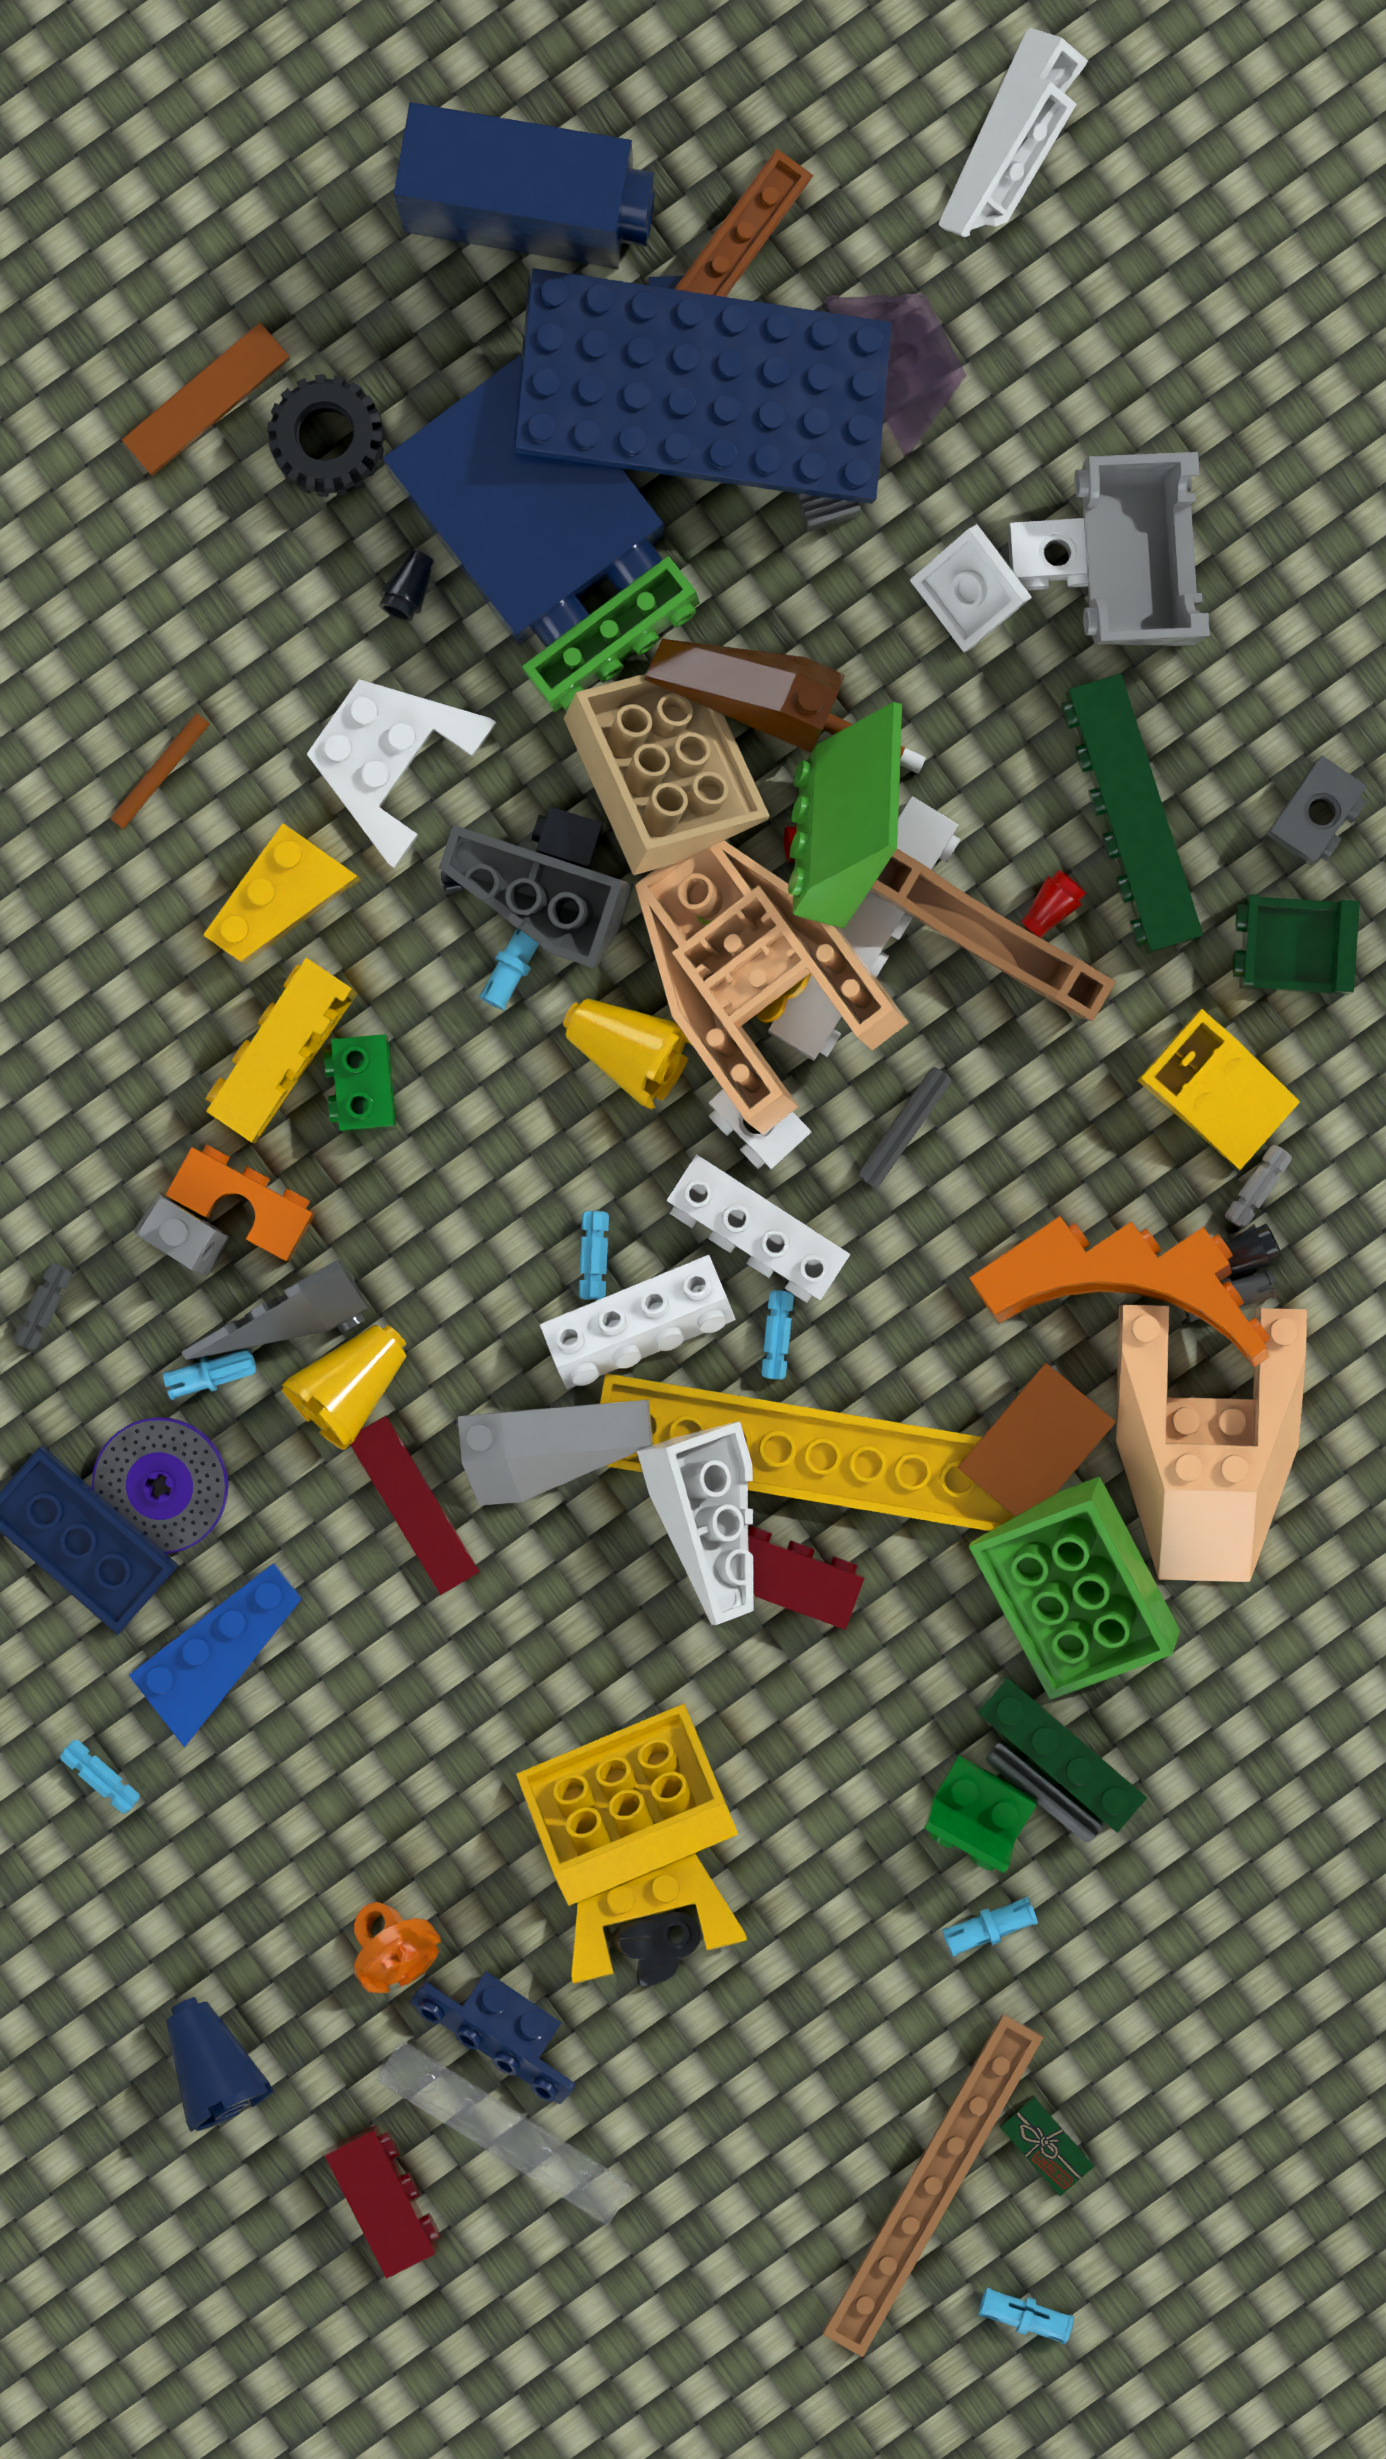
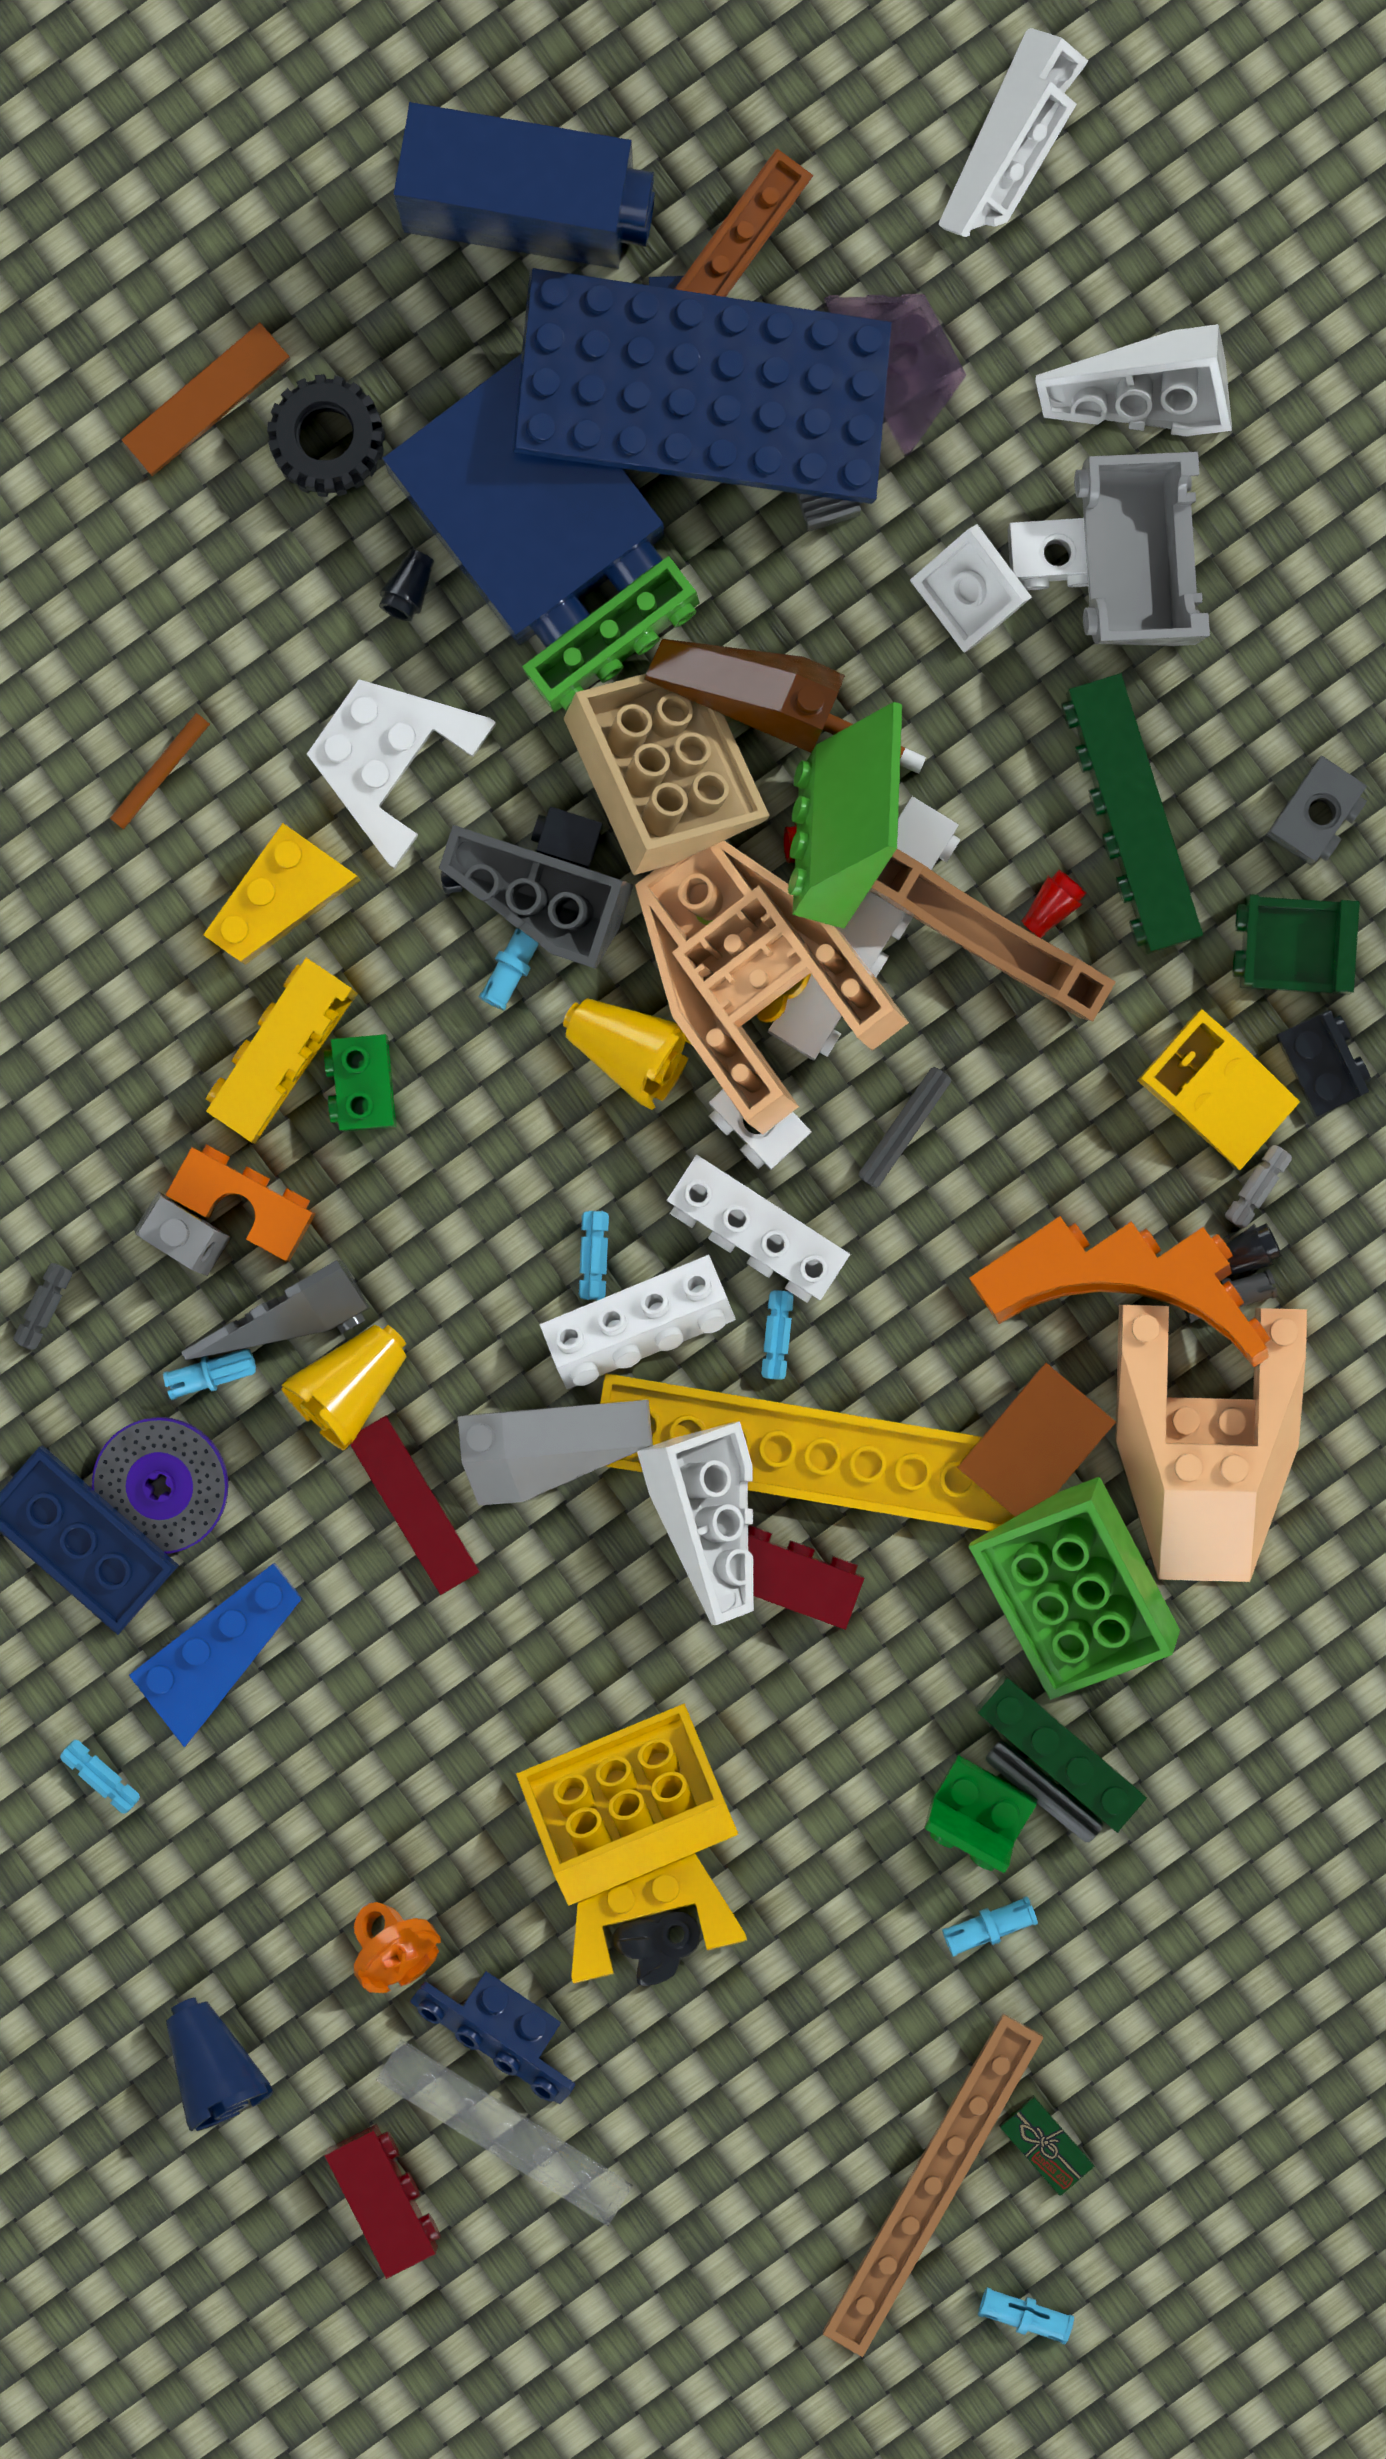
(1156, 382): none -> white wedge
(1324, 1062): none -> black bracket

